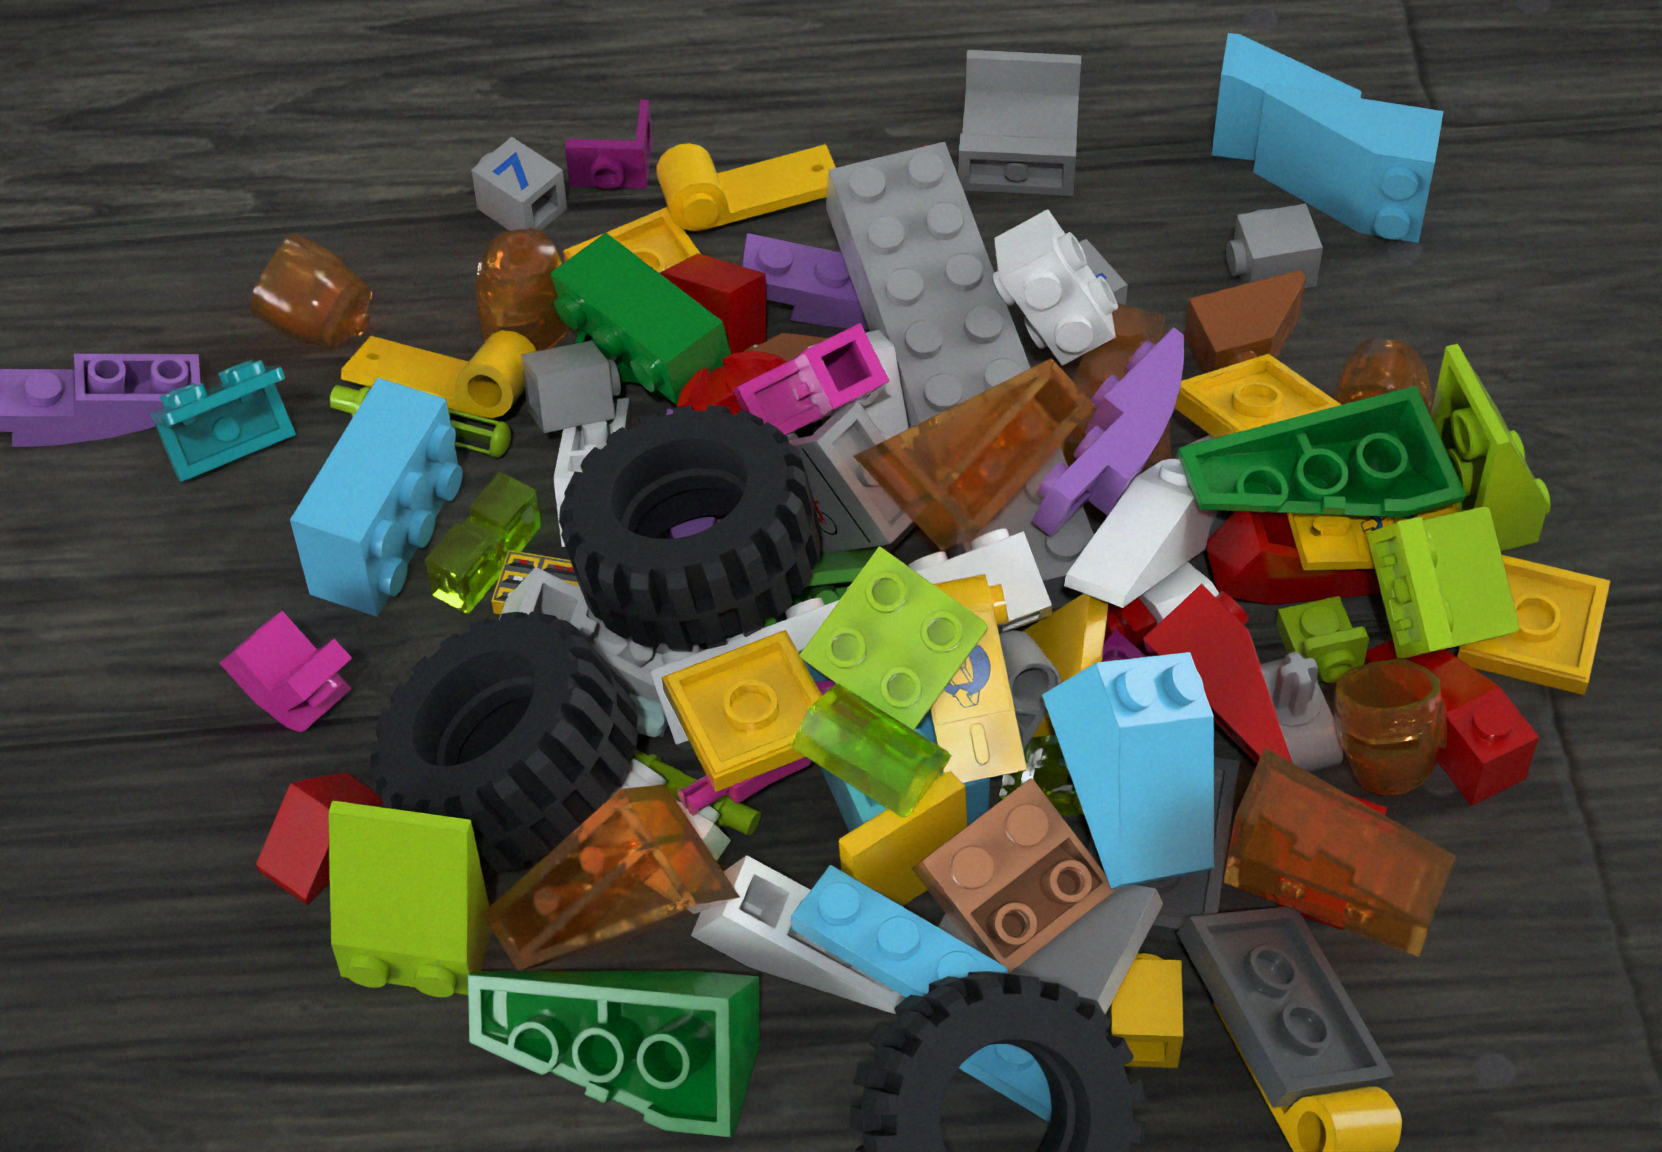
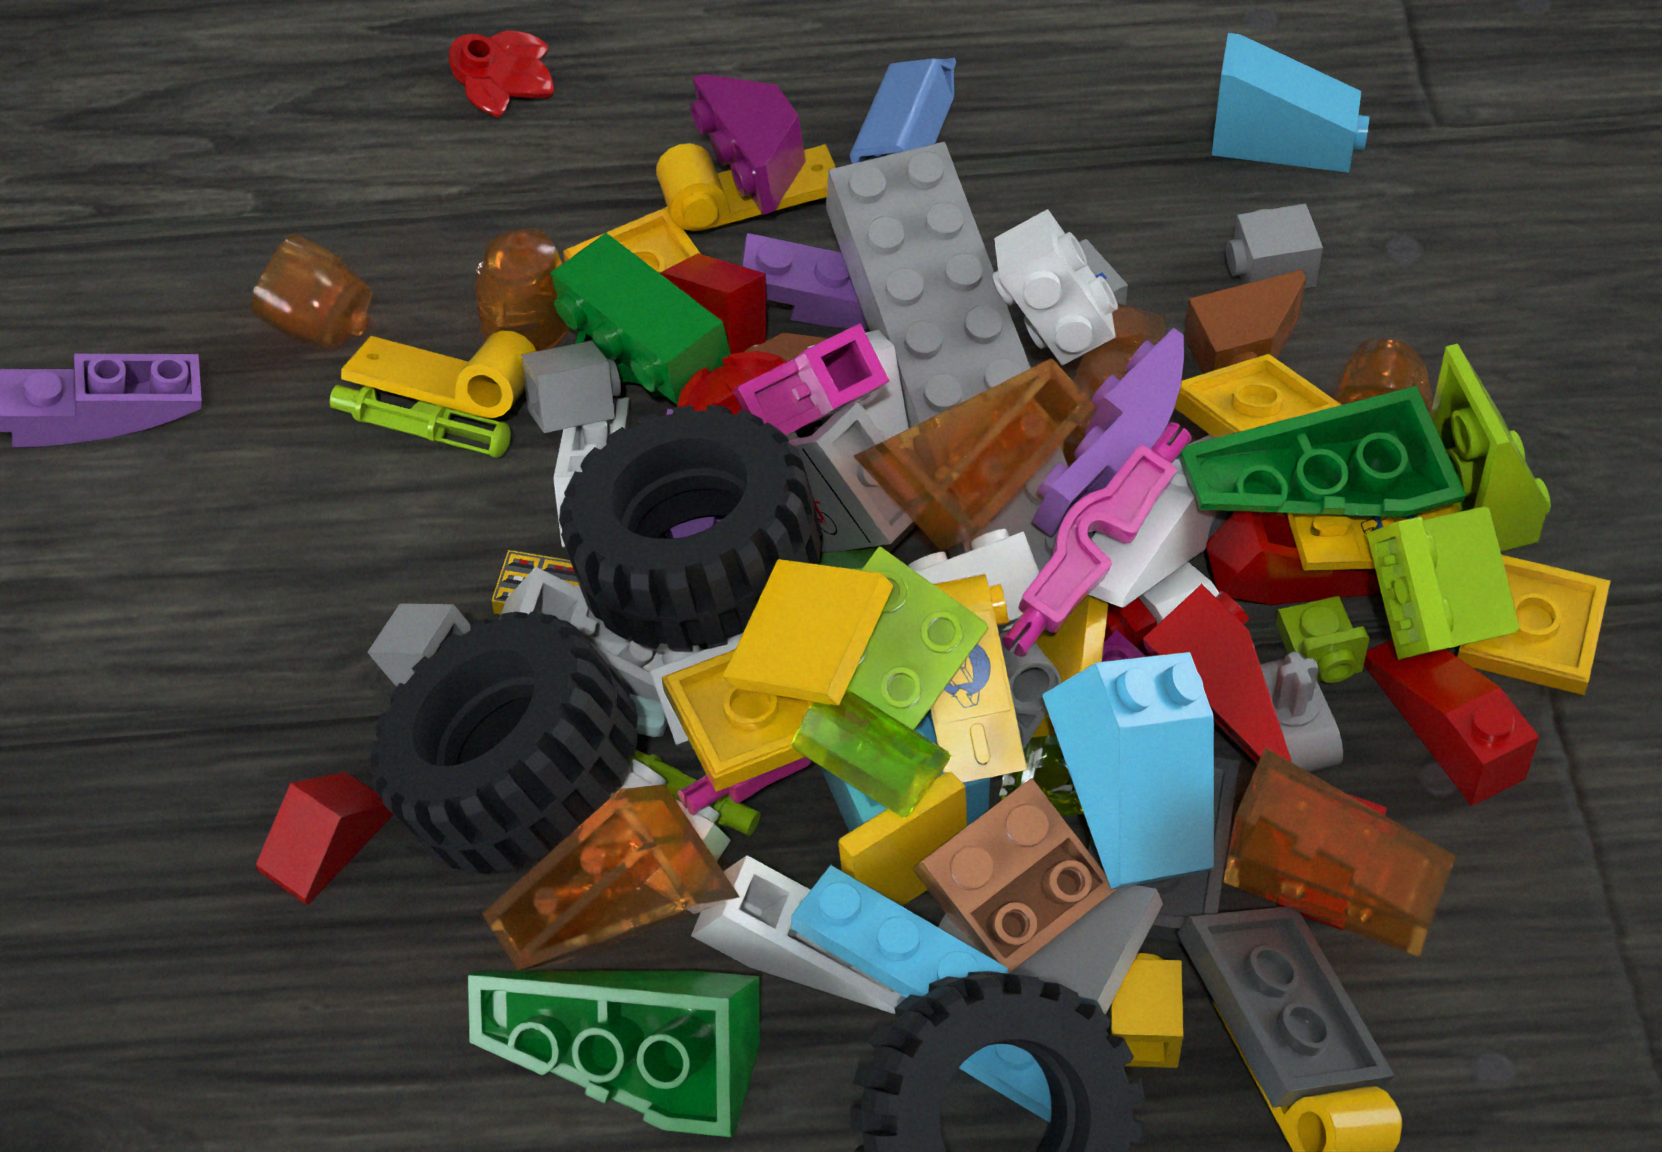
(223, 422): teal bracket -> none
(288, 673): dark pink brick -> none
(377, 497): medium azure brick -> none
(406, 898): lime slope -> none
(412, 634): none -> light grey brick
(474, 552): clear neon green piece -> none
(500, 69): none -> red plate
(519, 187): light grey brick -> none
(612, 162): magenta bracket -> none
(753, 133): none -> magenta slope
(808, 631): none -> yellow tile
(906, 109): none -> medium blue piece
(1020, 123): light grey panel -> none
(1076, 560): none -> dark pink piece
(1350, 157): medium azure slope -> none
(1390, 724): clear orange helmet -> none

